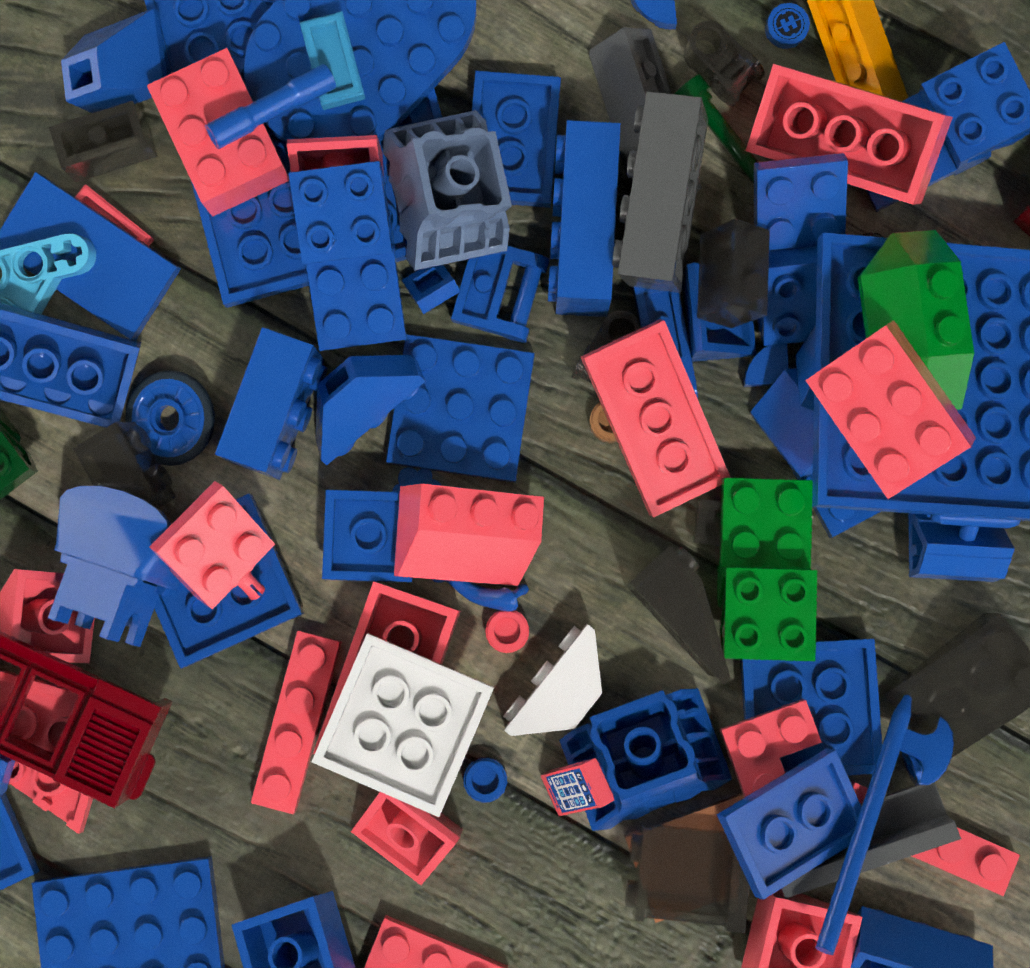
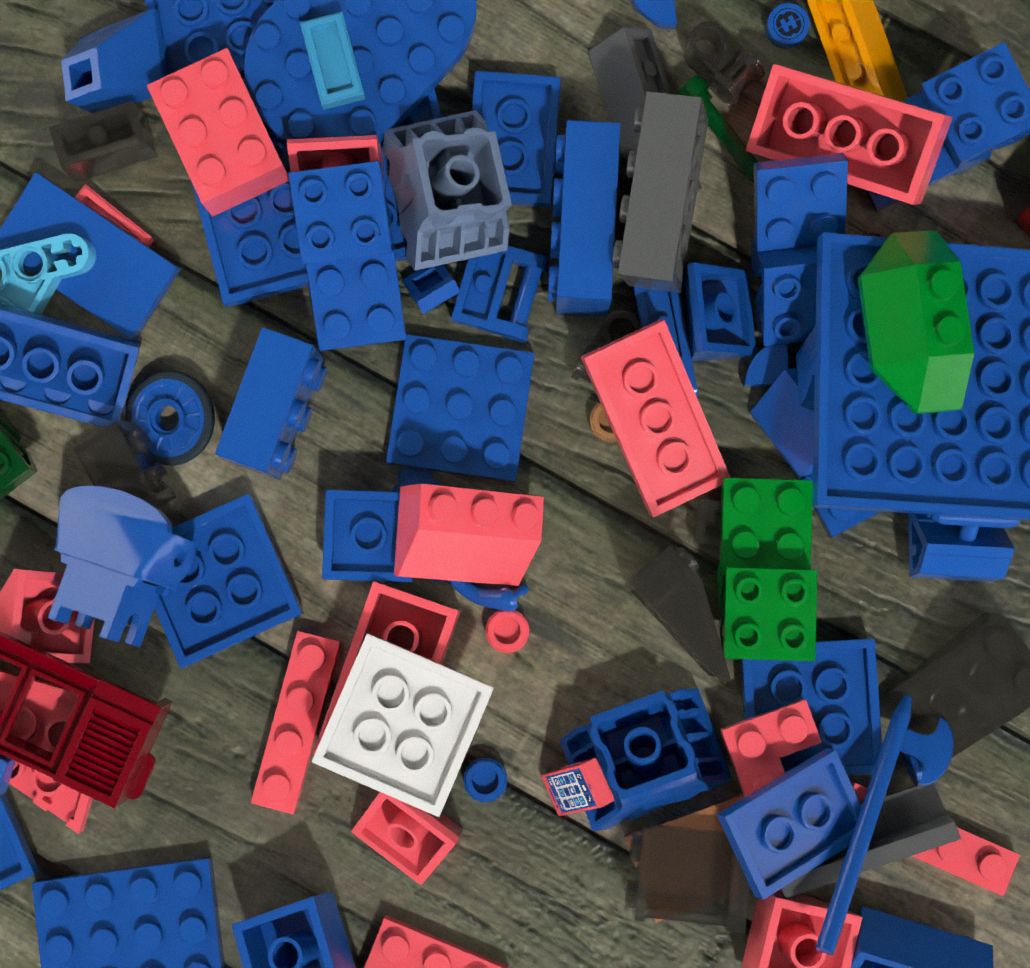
(214, 547): coral plate -> none
(246, 118): blue piece -> none
(360, 397): blue slope -> none
(562, 689): white slope -> none
(733, 274): clear smoke brick -> none
(891, 410): coral brick -> none

